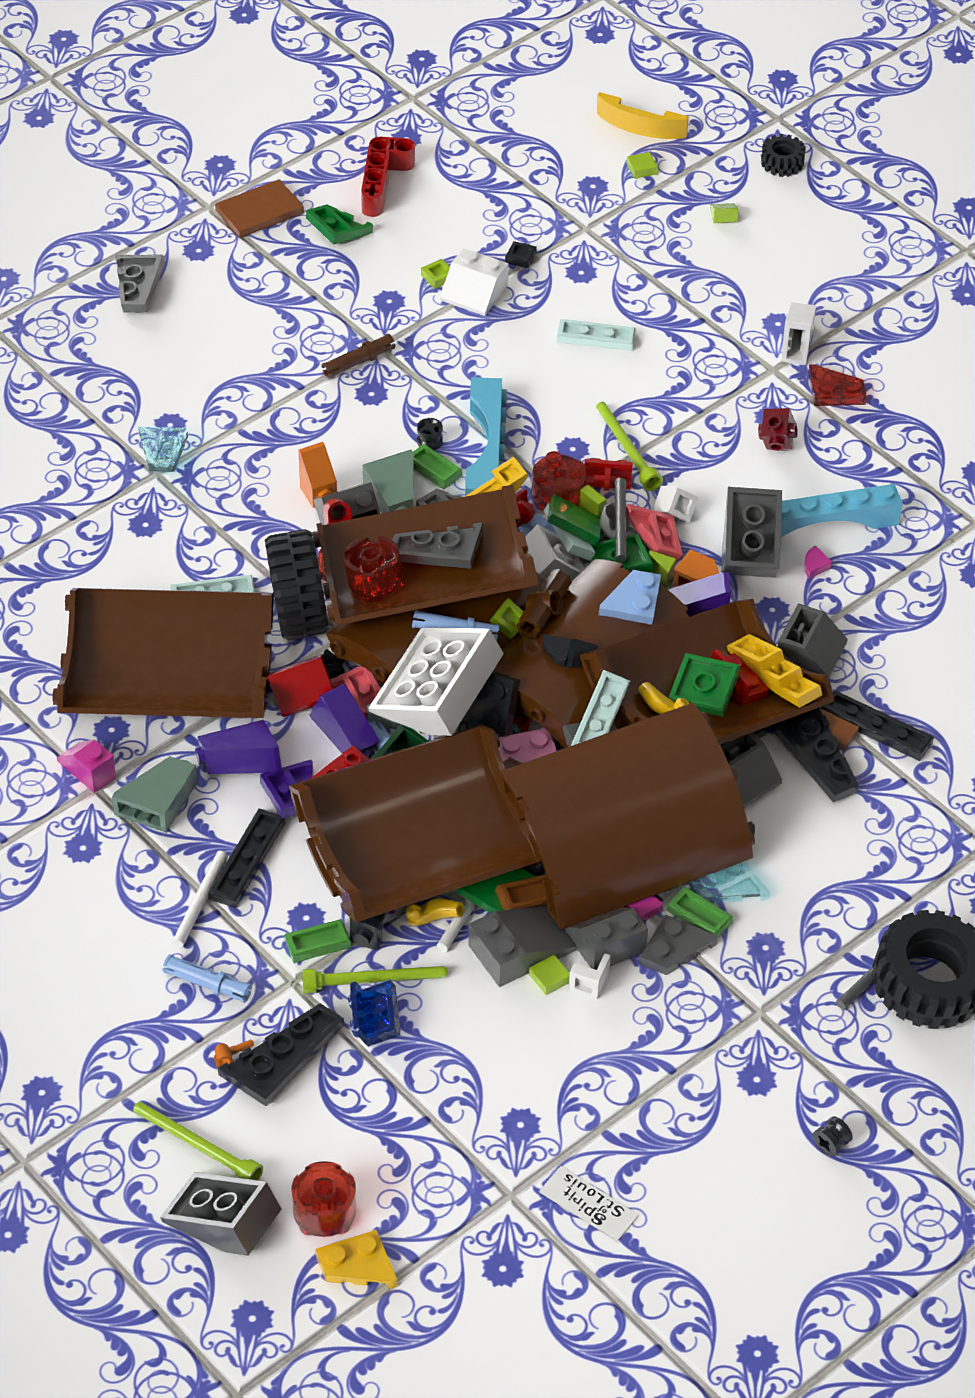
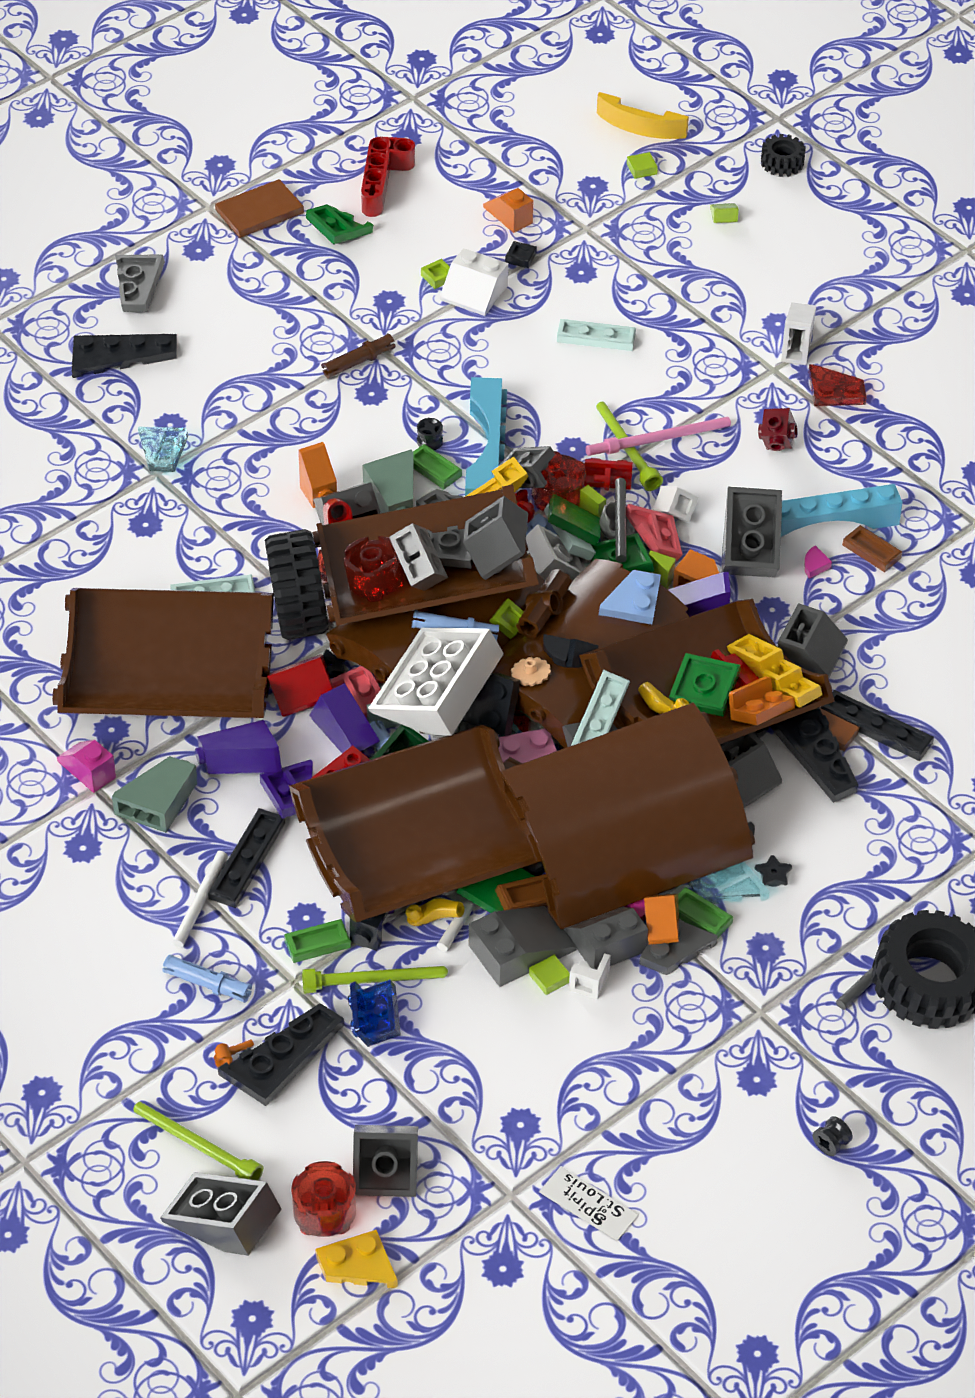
(108, 351): none -> black wing
(385, 1160): none -> dark grey slope
(418, 557): none -> light grey brick
(496, 536): none -> dark grey slope
(512, 209): none -> orange slope
(531, 671): none -> light nougat piece
(533, 462): none -> dark grey bracket
(613, 445): none -> bright pink bar
(662, 918): none -> orange slope
(758, 702): none -> orange bracket
(773, 879): none -> black plate
(872, 548): none -> dark orange tile

